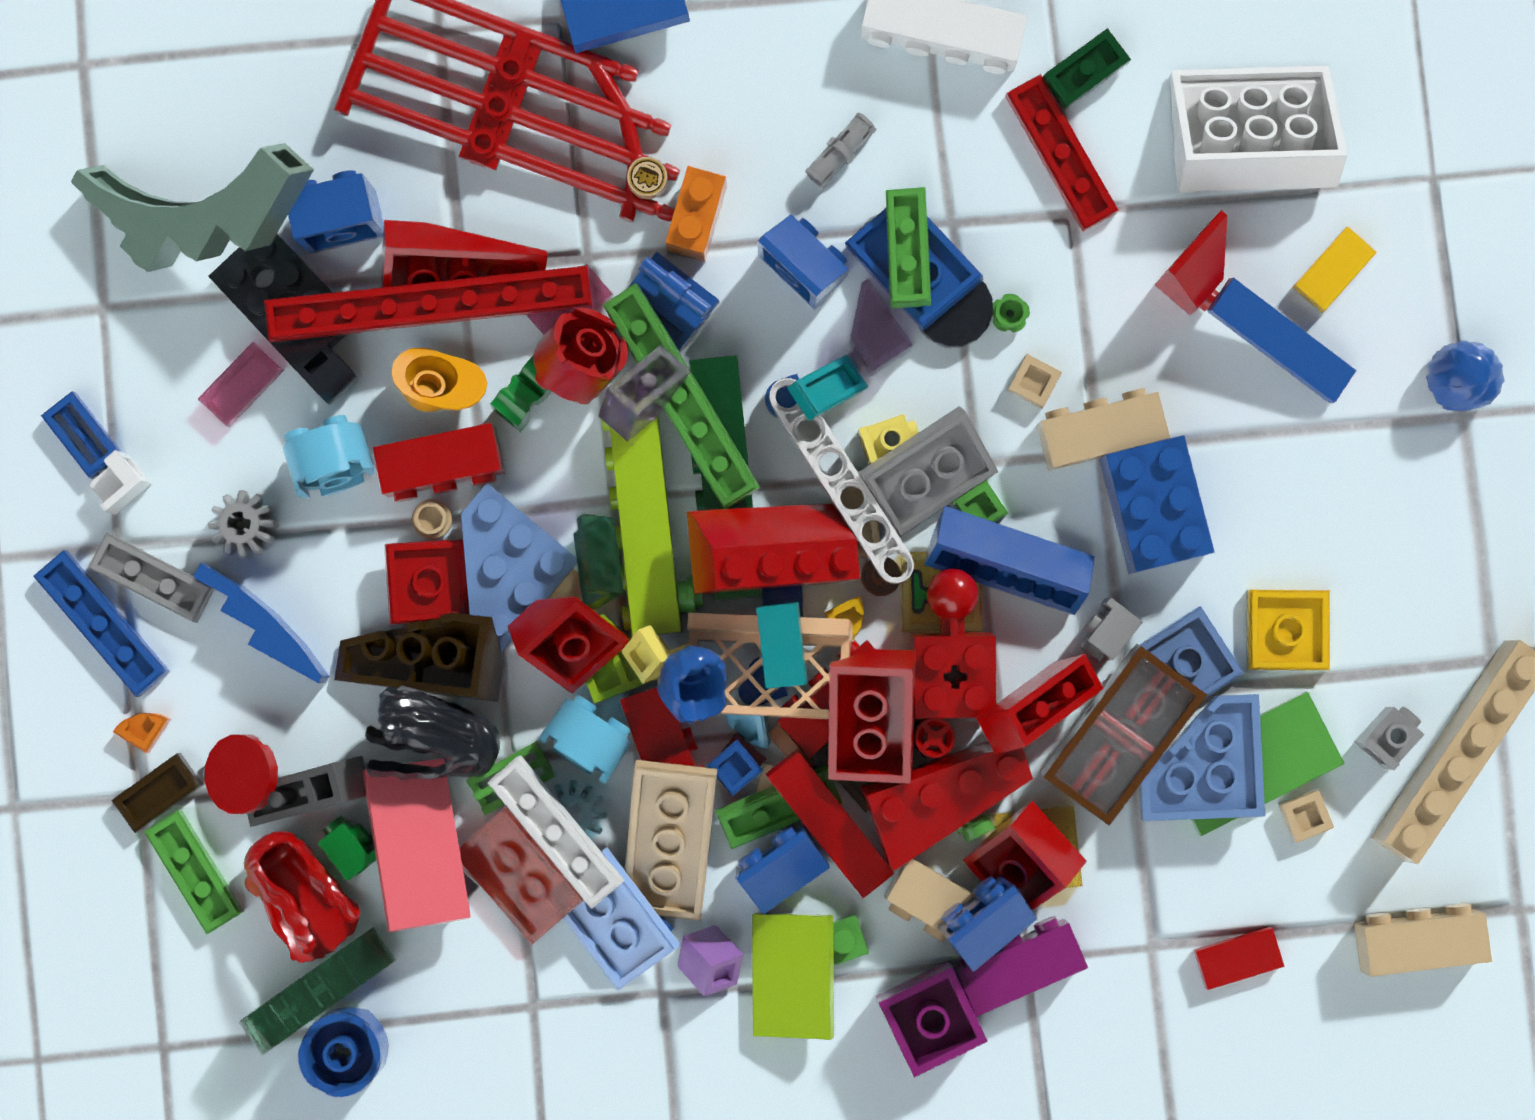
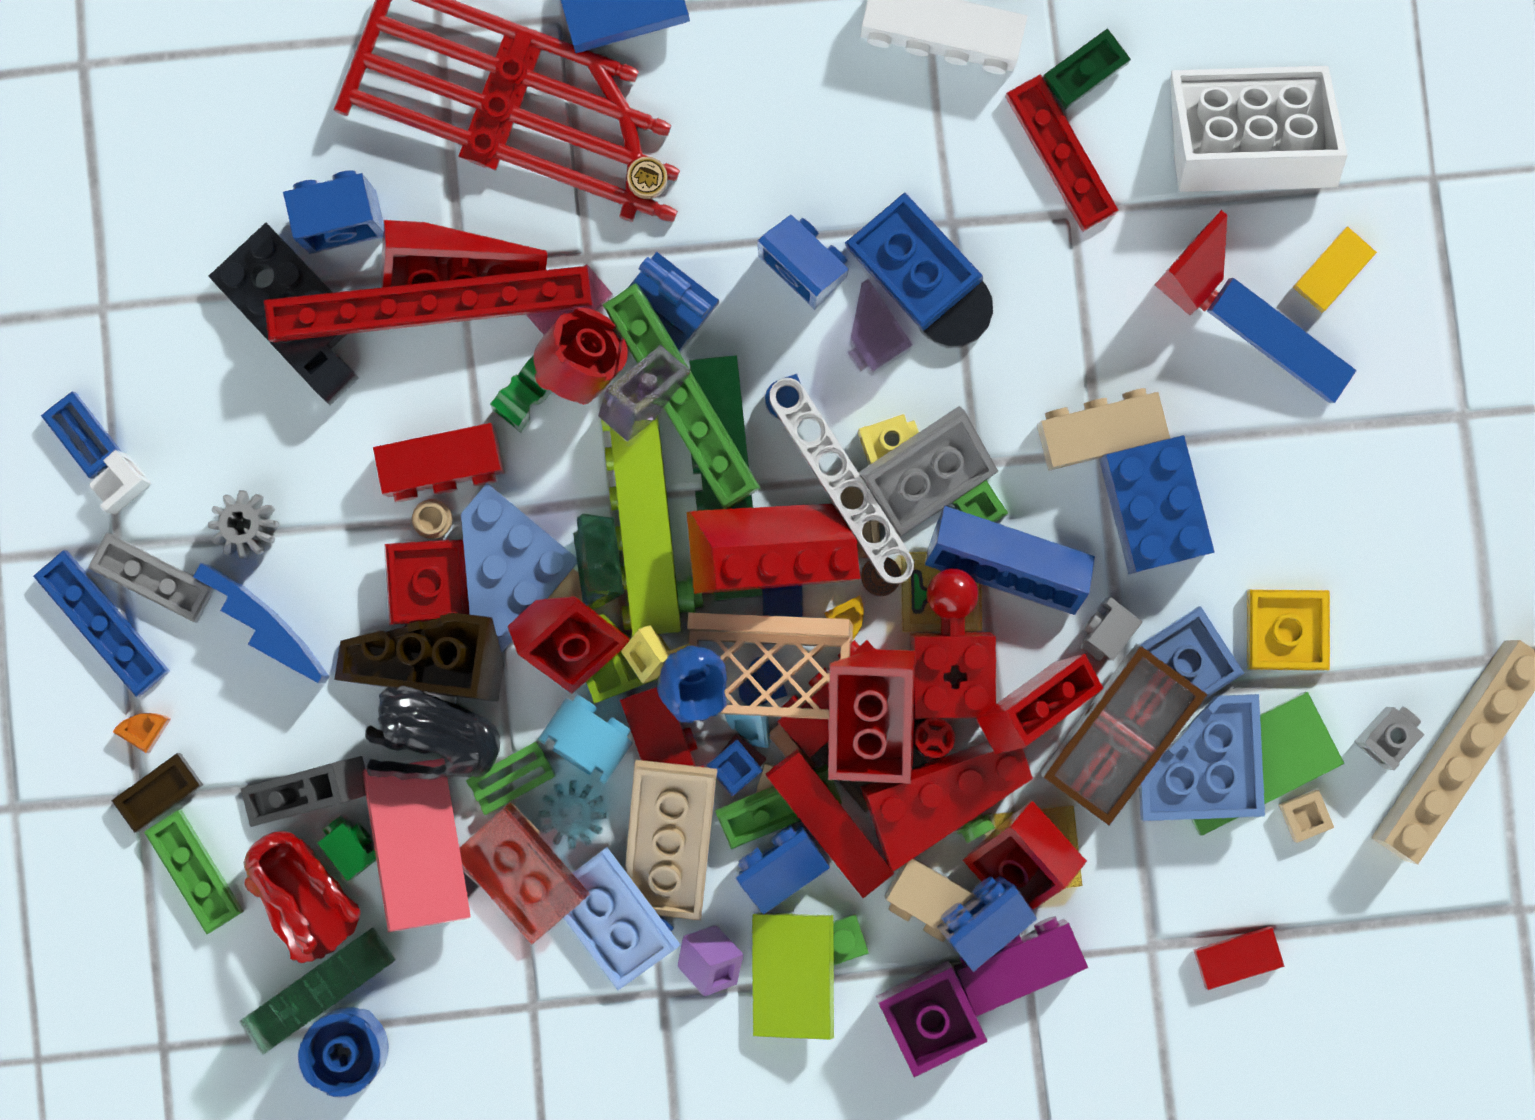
(240, 384): clear pink tile -> none
(240, 774): red tile -> none
(243, 212): sand green arch -> none
(327, 457): medium azure brick -> none
(437, 380): light orange piece -> none
(555, 831): white tile -> none
(696, 213): orange brick -> none
(782, 645): teal tile -> none
(827, 387): teal tile -> none
(840, 150): light grey pin -> none
(908, 247): bright green tile -> none
(1019, 308): bright green plate -> none
(1034, 381): tan tile -> none
(1422, 940): tan brick -> none
(1465, 376): blue hair -> none

